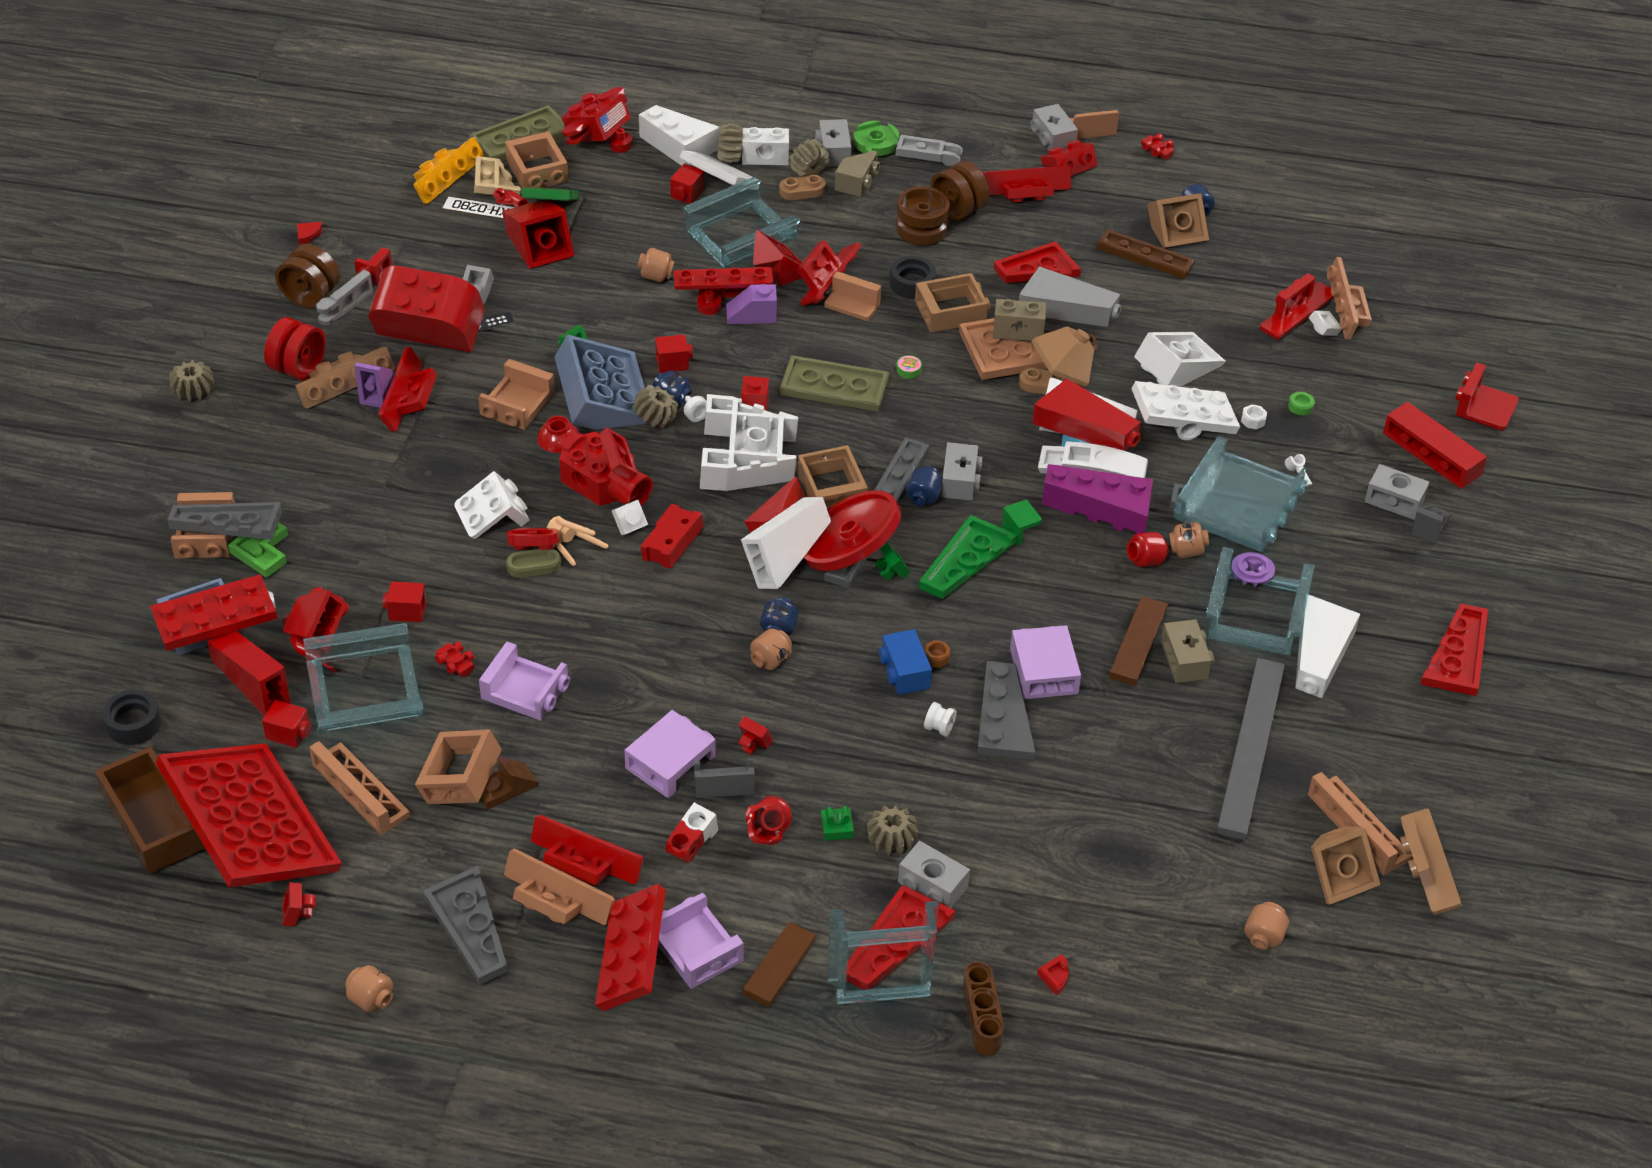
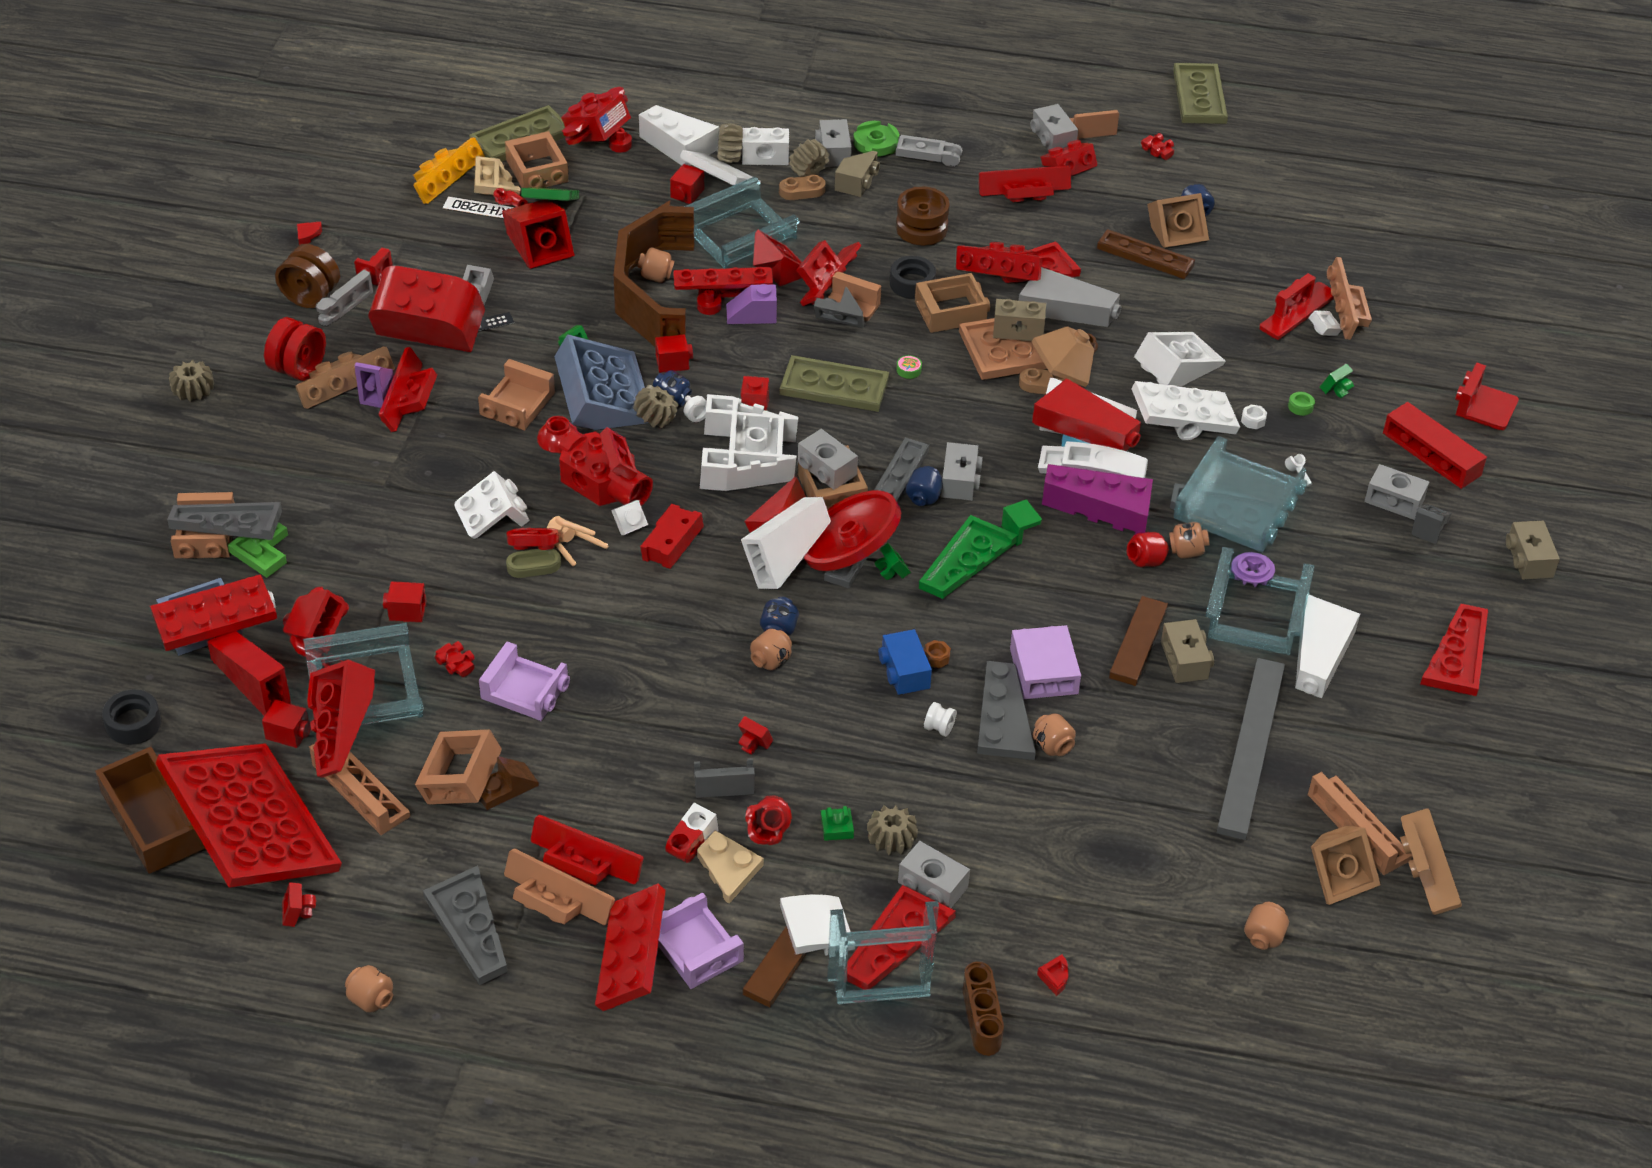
(339, 703): none -> red wedge
(661, 229): none -> reddish brown panel
(668, 752): lavender panel -> none
(728, 864): none -> tan wing
(808, 921): none -> white slope
(827, 459): none -> light grey brick
(842, 312): none -> dark grey slope
(964, 187): reddish brown wheel -> none
(1000, 261): none -> red bracket
(1054, 735): none -> nougat head
(1200, 93): none -> olive tile
(1338, 381): none -> green tile
(1532, 550): none -> dark tan brick

